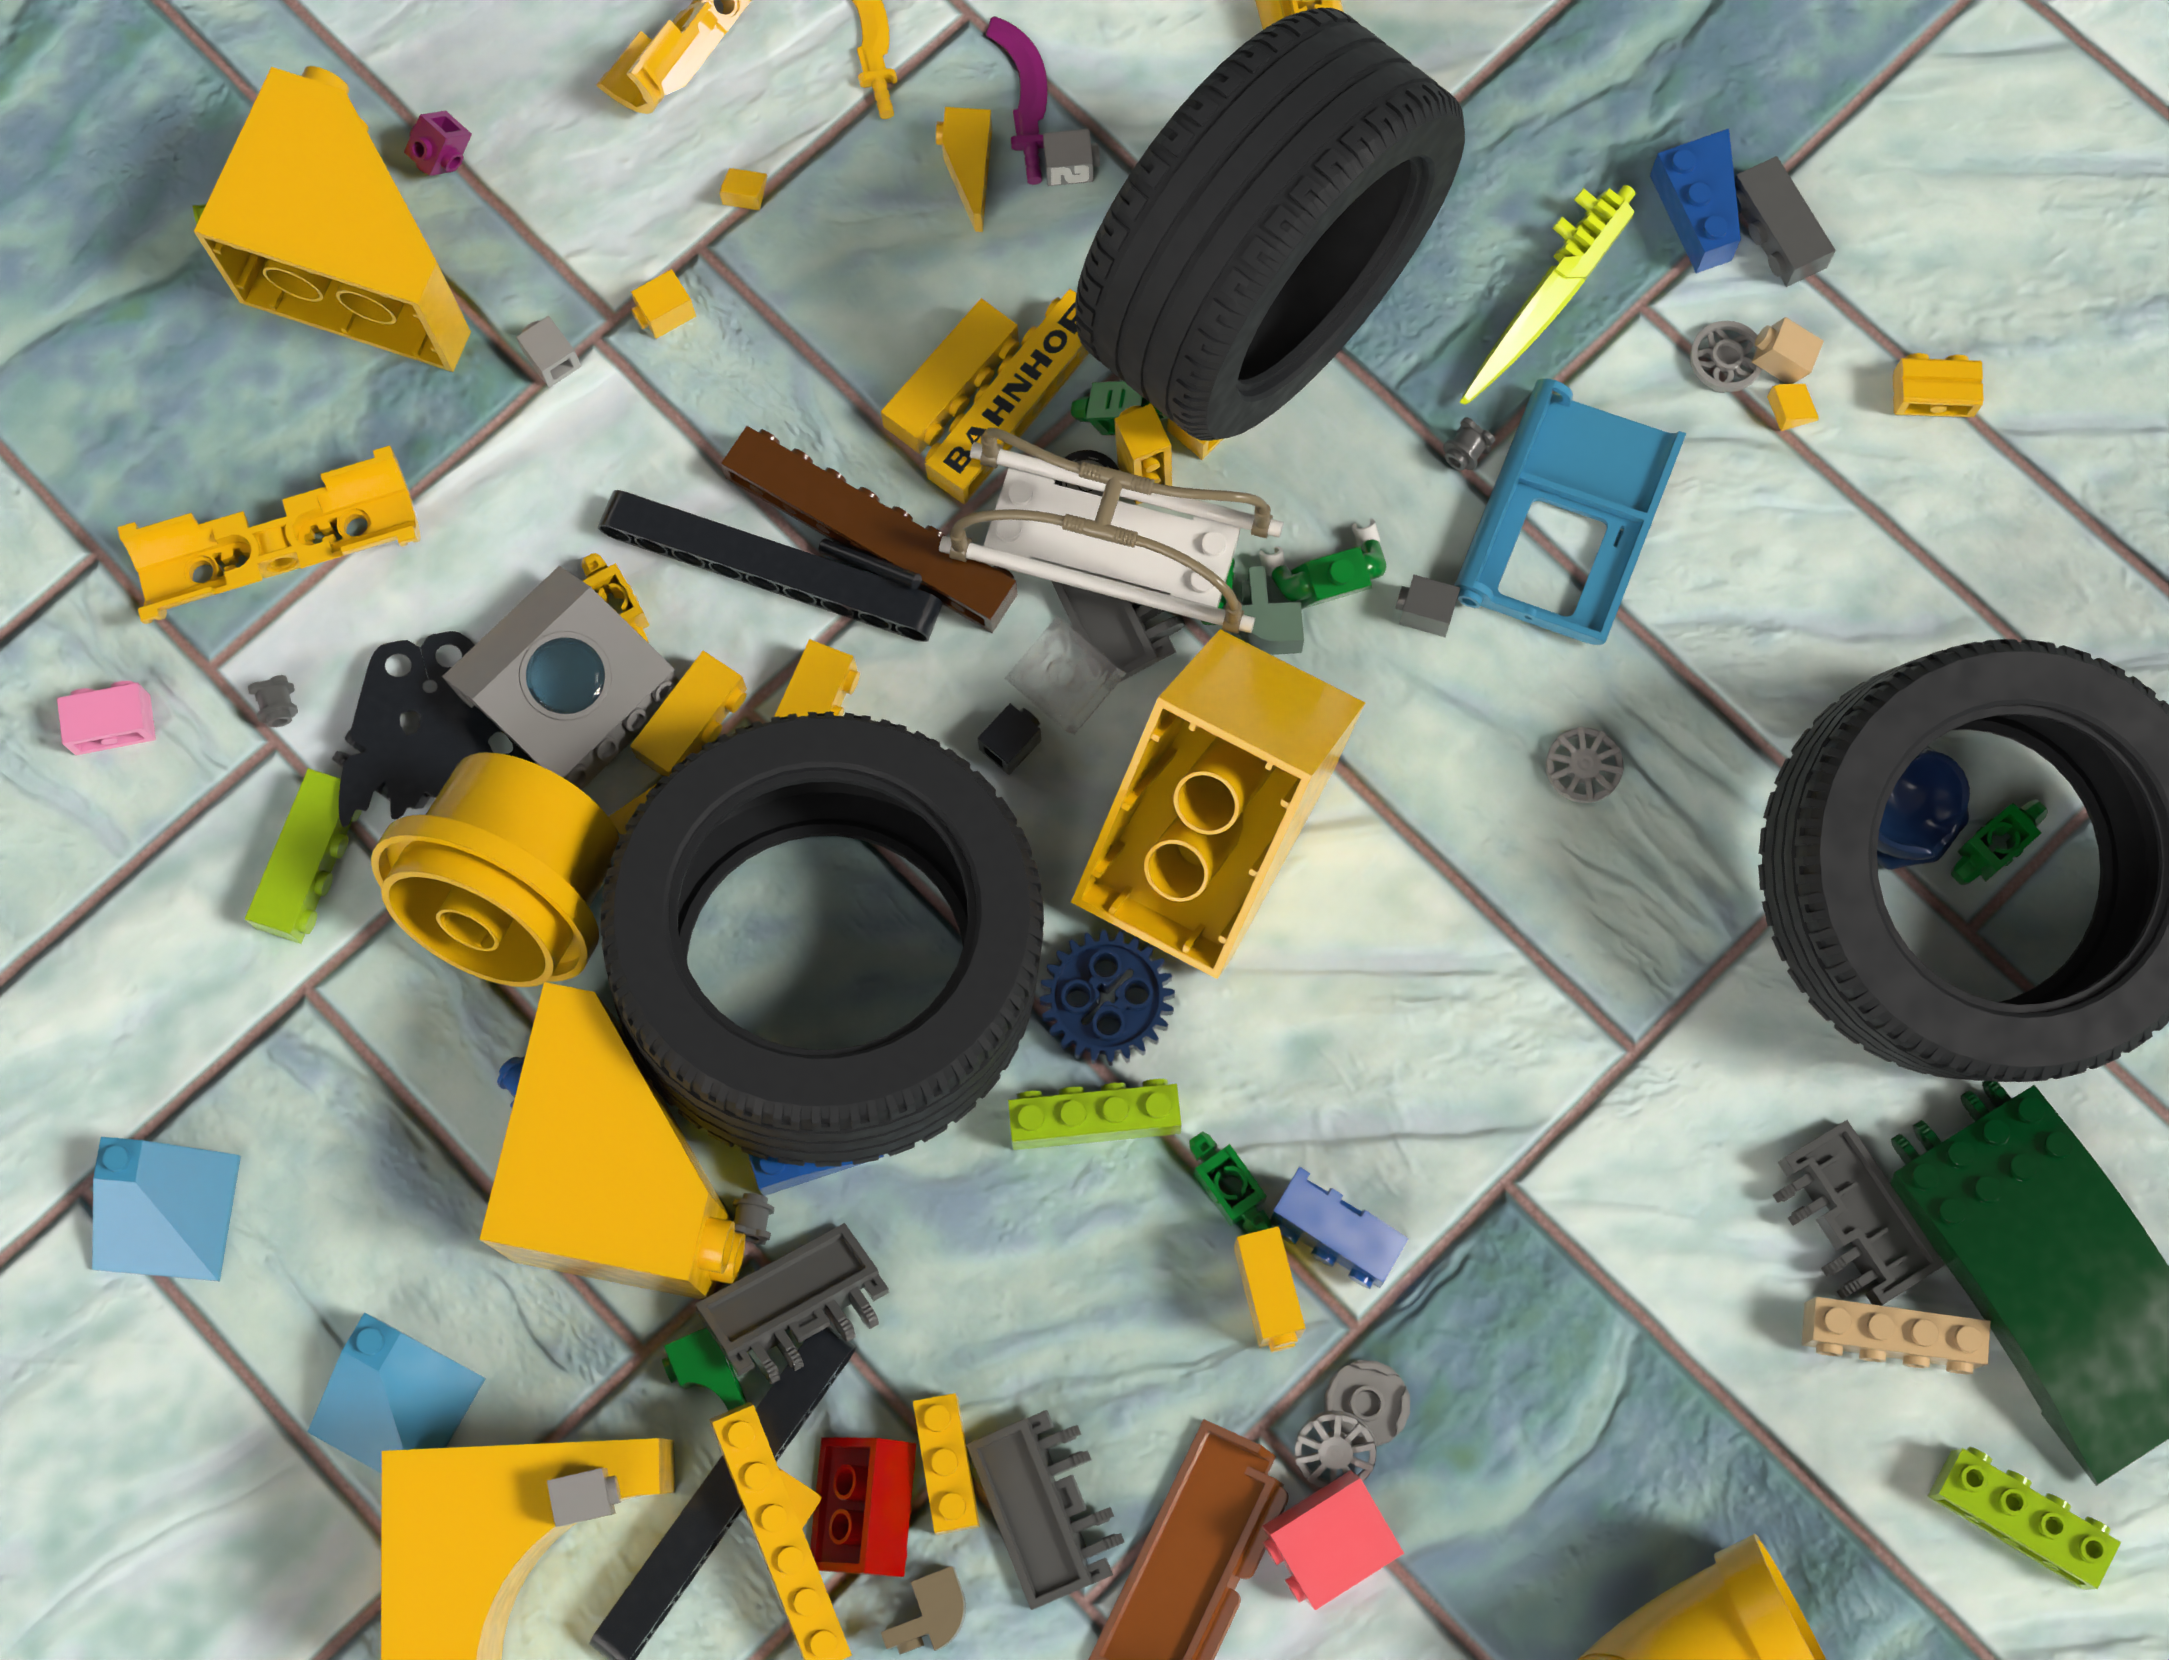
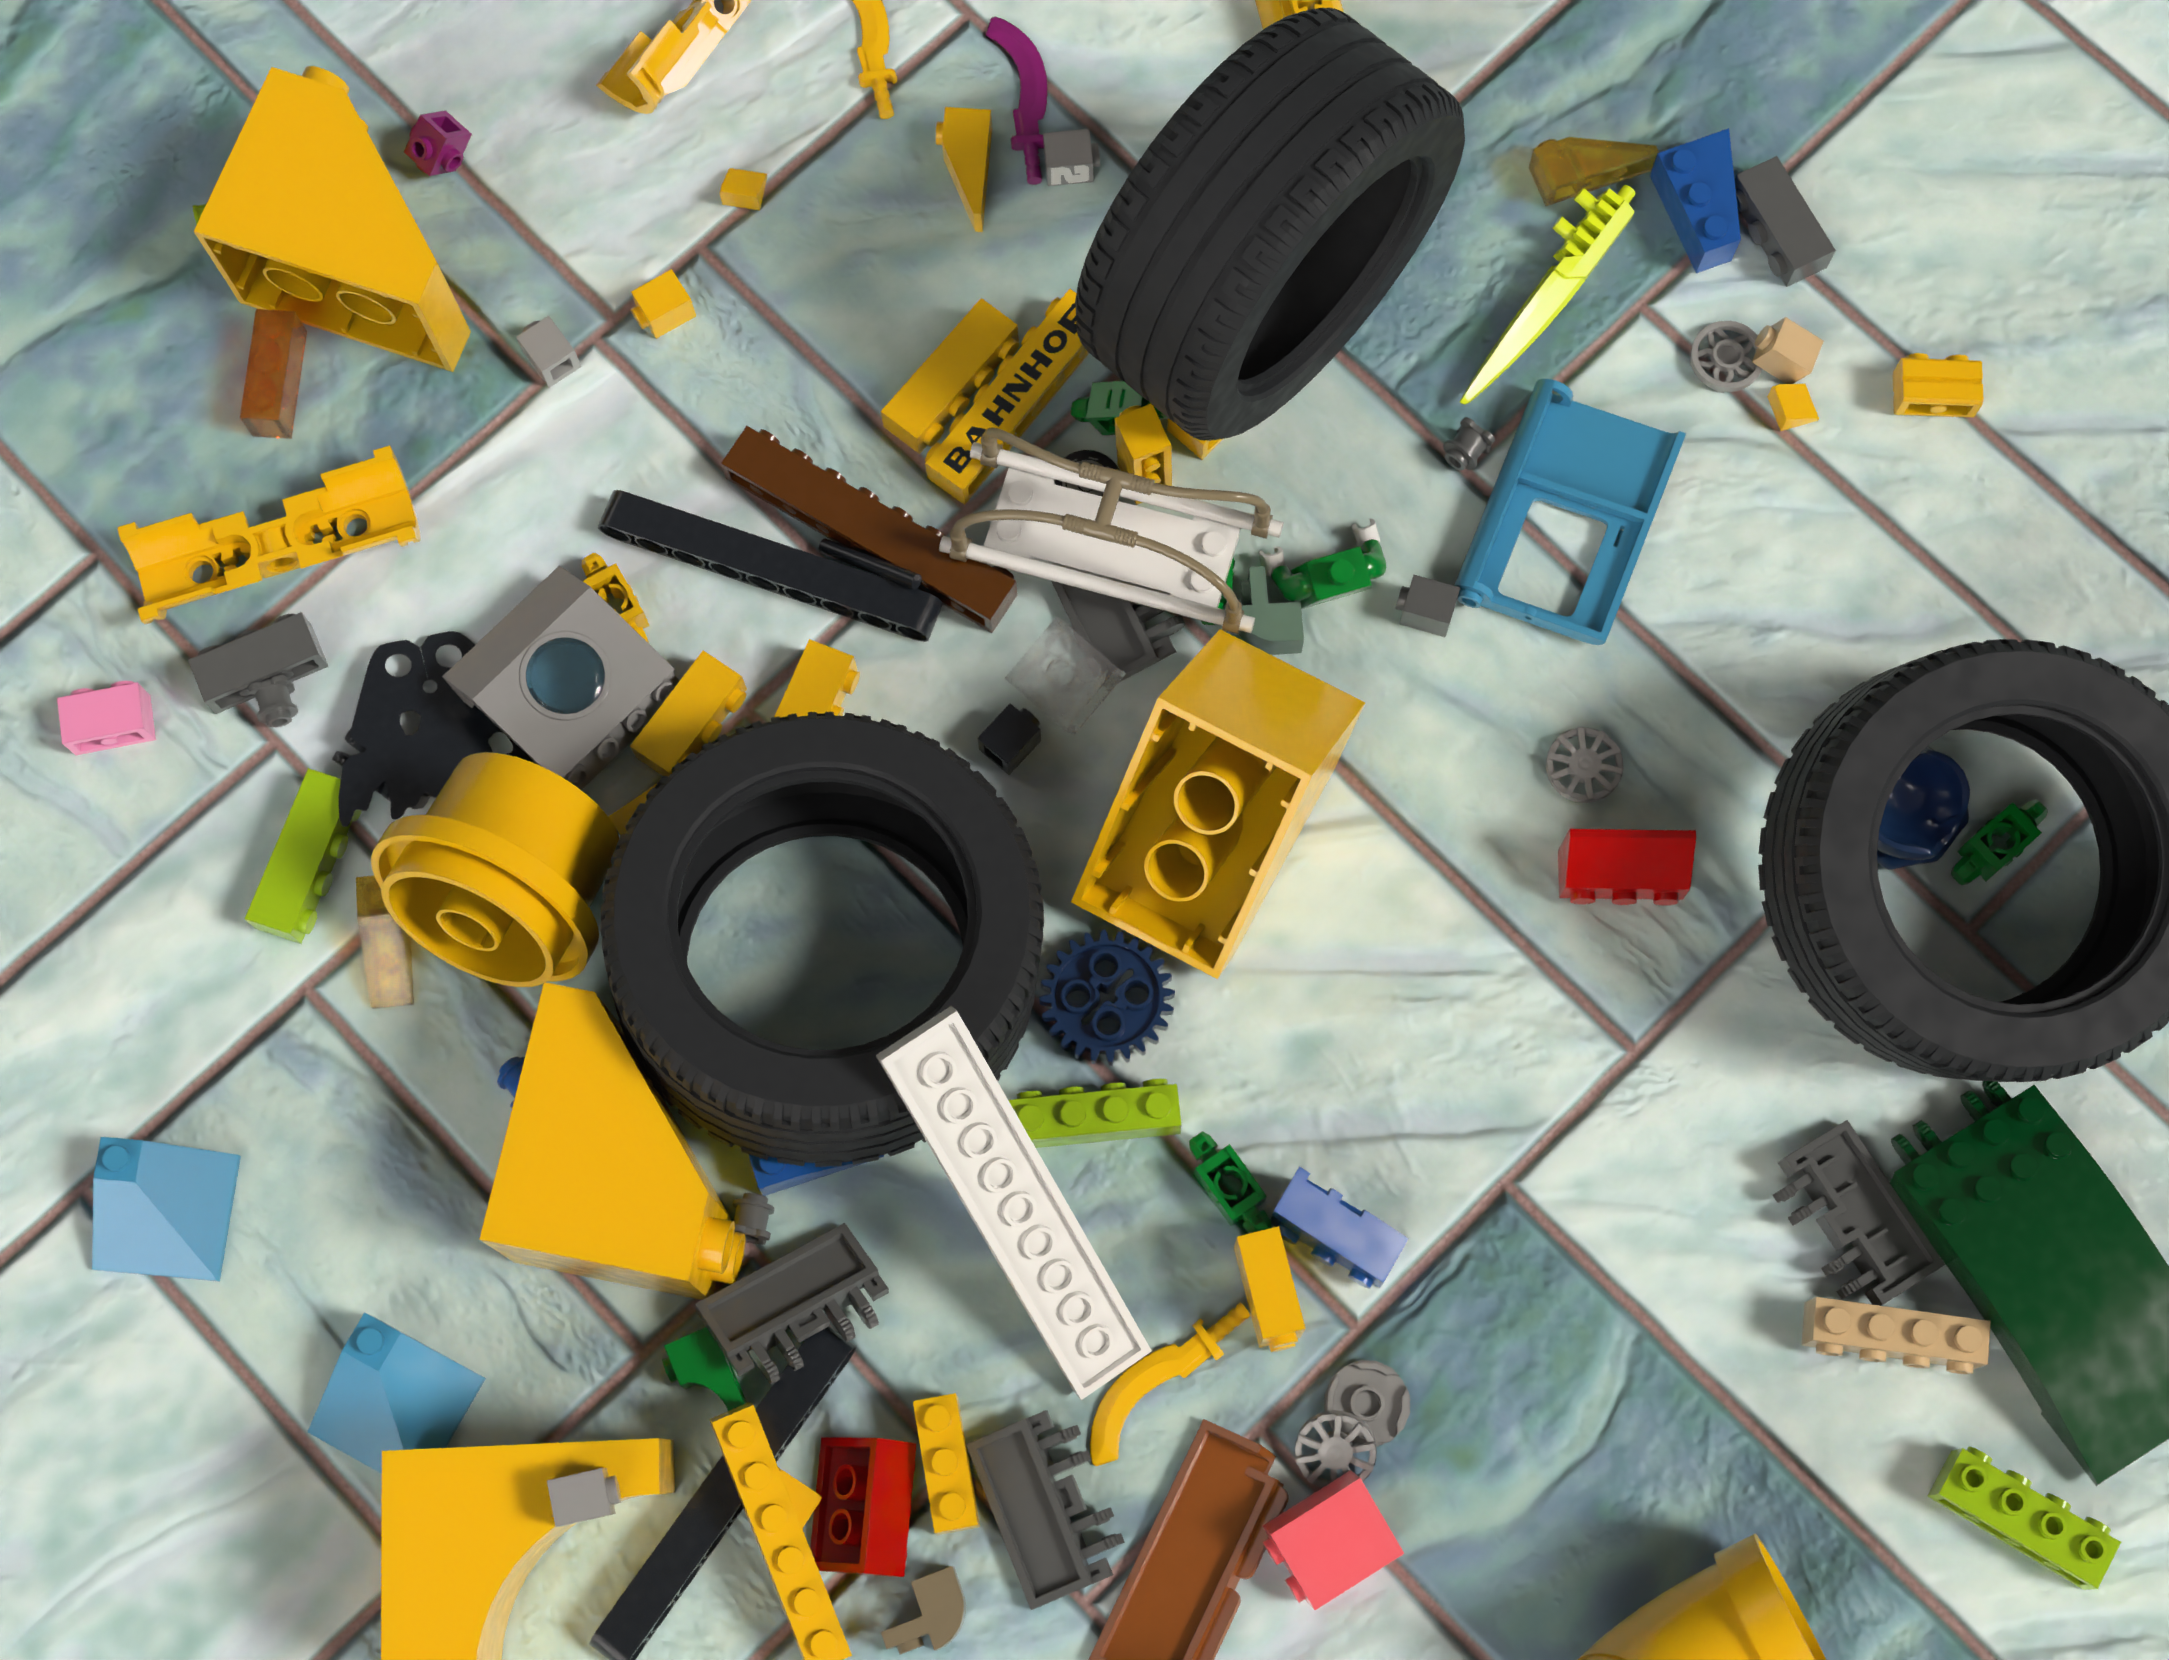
(273, 374): none -> clear orange brick
(282, 648): none -> dark grey brick
(384, 949): none -> clear yellow slope
(1014, 1201): none -> white plate
(1150, 1373): none -> yellow sword
(1577, 163): none -> clear yellow slope
(1626, 865): none -> red slope

